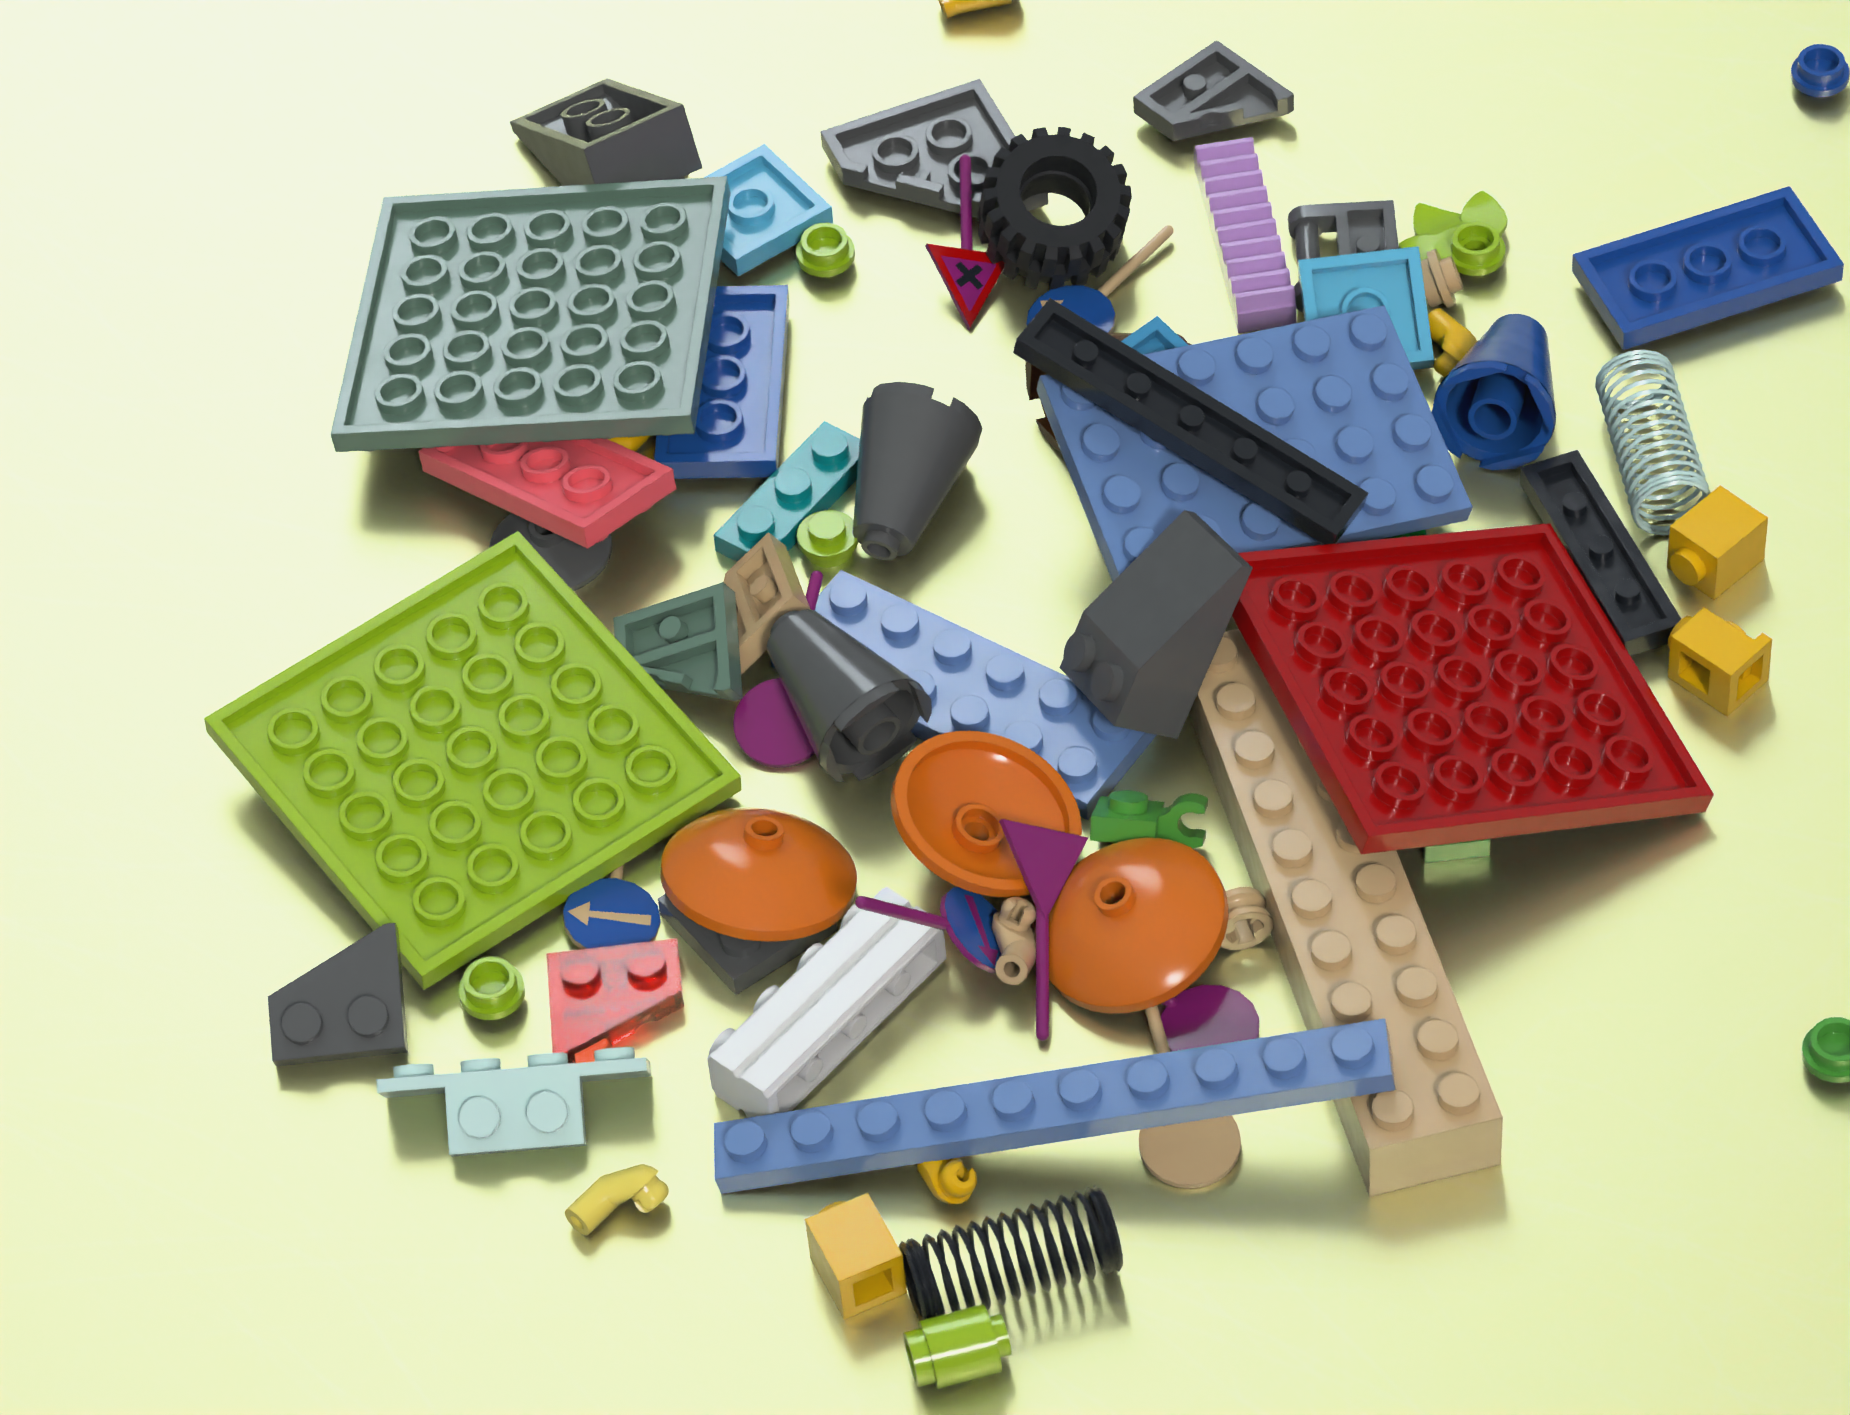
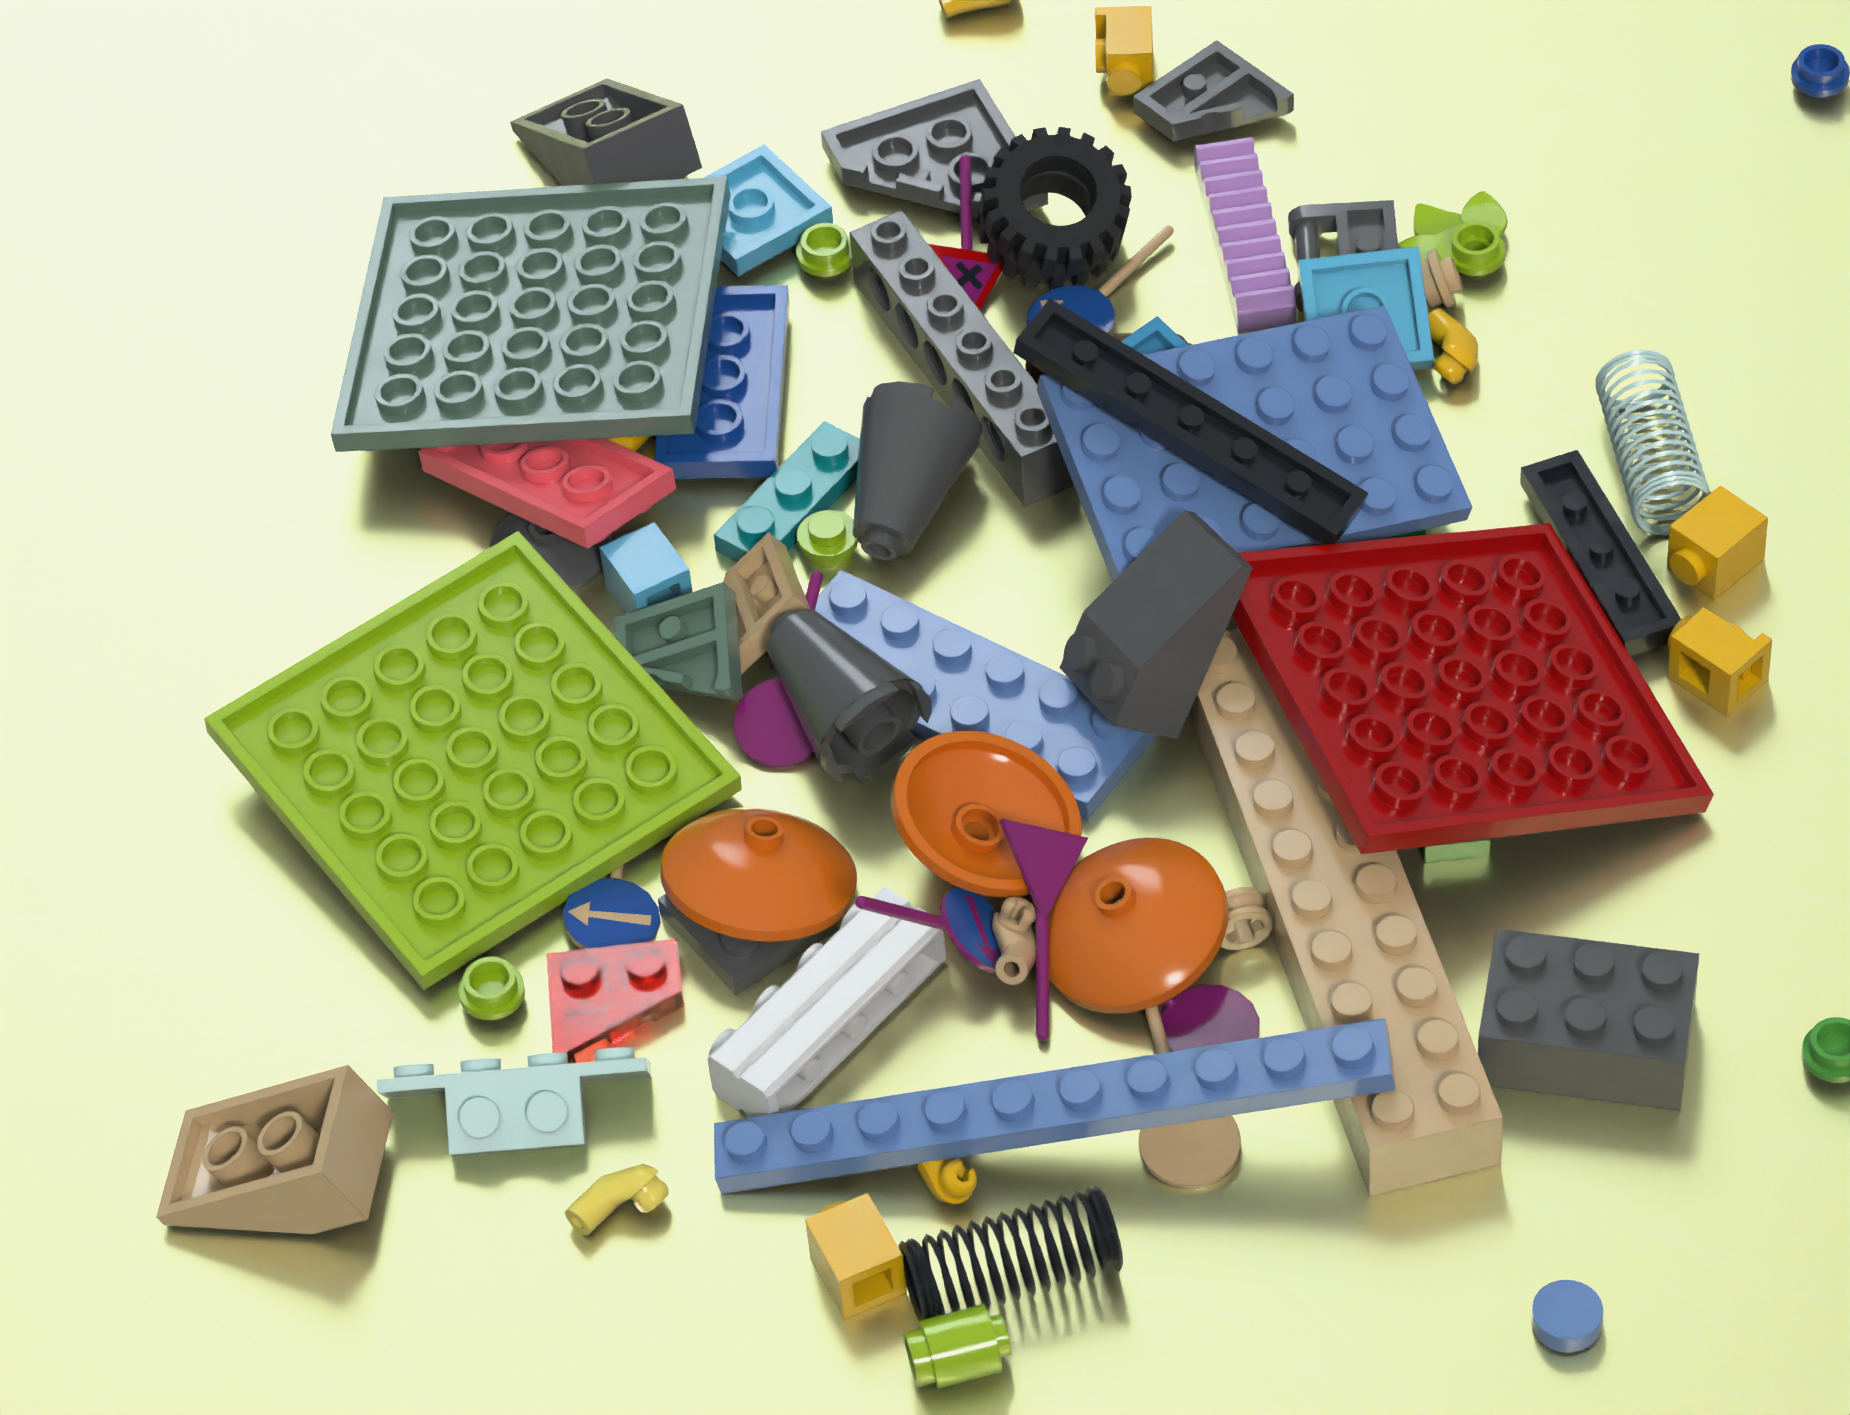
(280, 1157): none -> tan slope
(343, 1005): dark grey wing -> none
(643, 569): none -> medium azure brick
(959, 352): none -> dark grey brick
(1124, 48): none -> yellow brick
(1131, 816): bright green plate -> none
(1500, 396): blue cone -> none
(1567, 1316): none -> medium blue tile
(1588, 1018): none -> dark grey brick
(1707, 267): blue plate -> none

